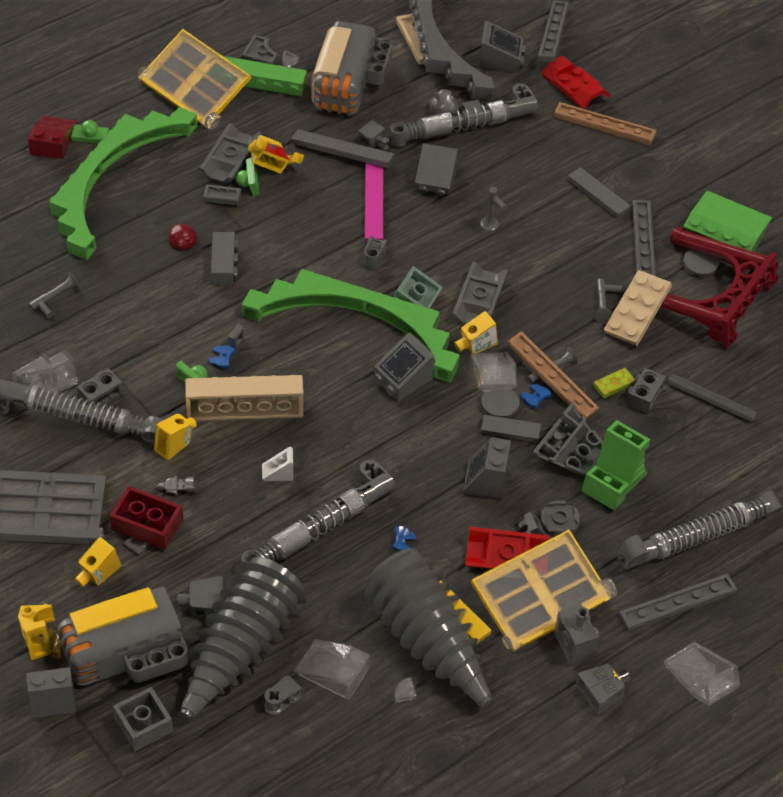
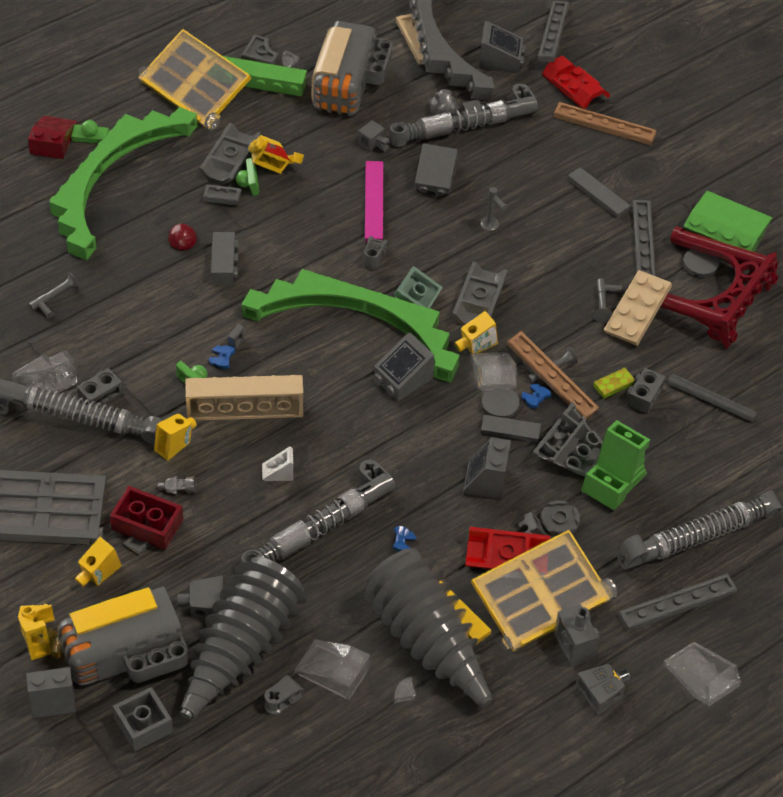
(342, 148): dark grey tile -> none

